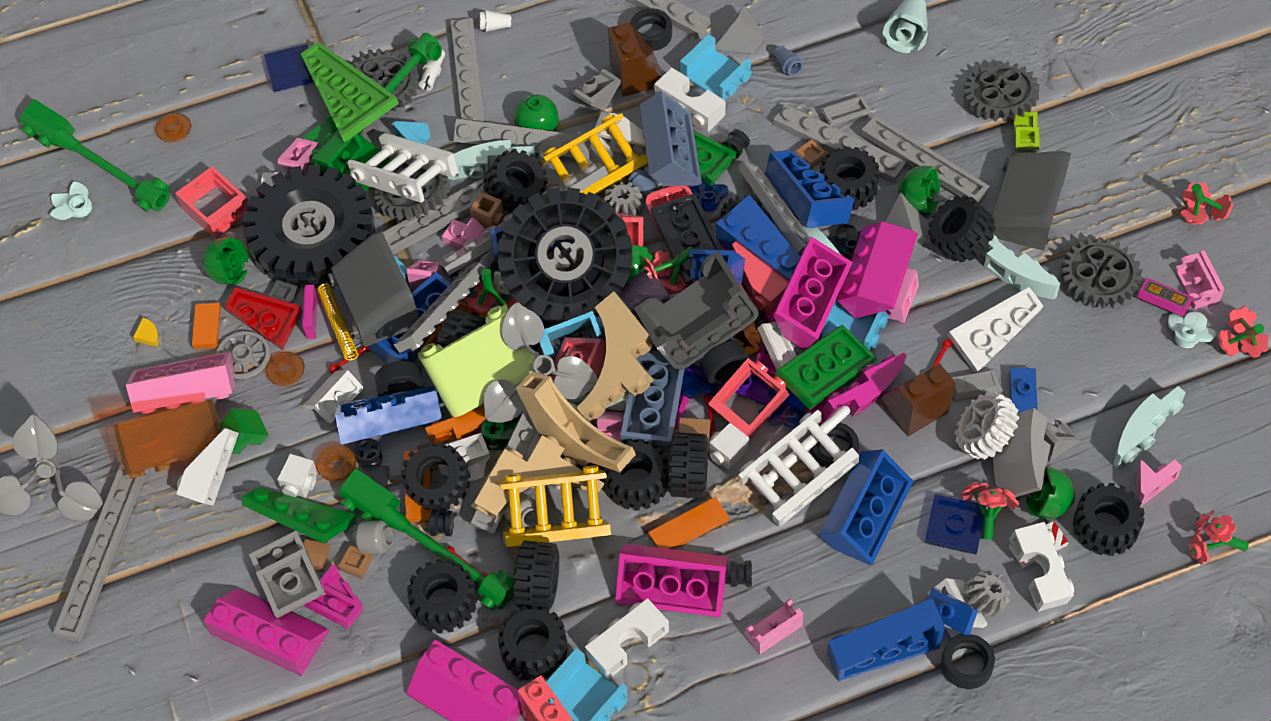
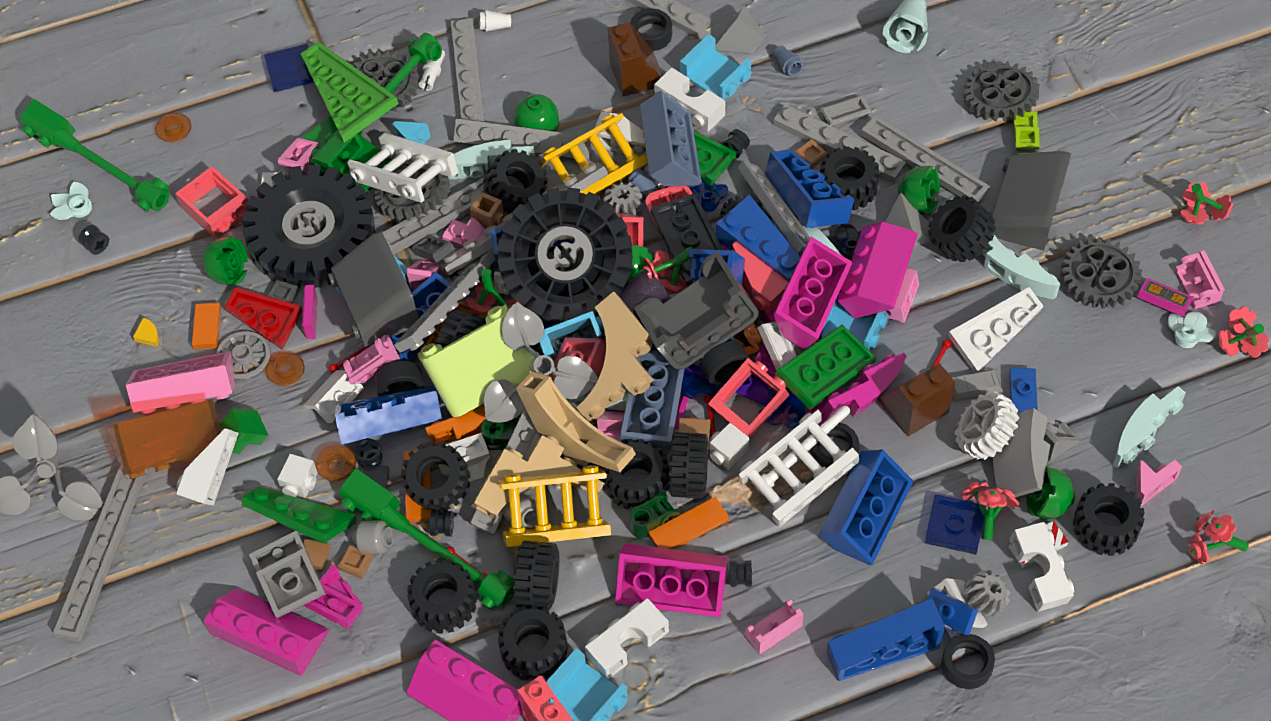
(93, 239): none -> black wheel
(335, 326): yellow piece -> none
(371, 360): none -> bright pink hinge
(432, 248): none -> dark grey plate
(598, 89): light grey slope -> none
(655, 513): none -> dark green piece

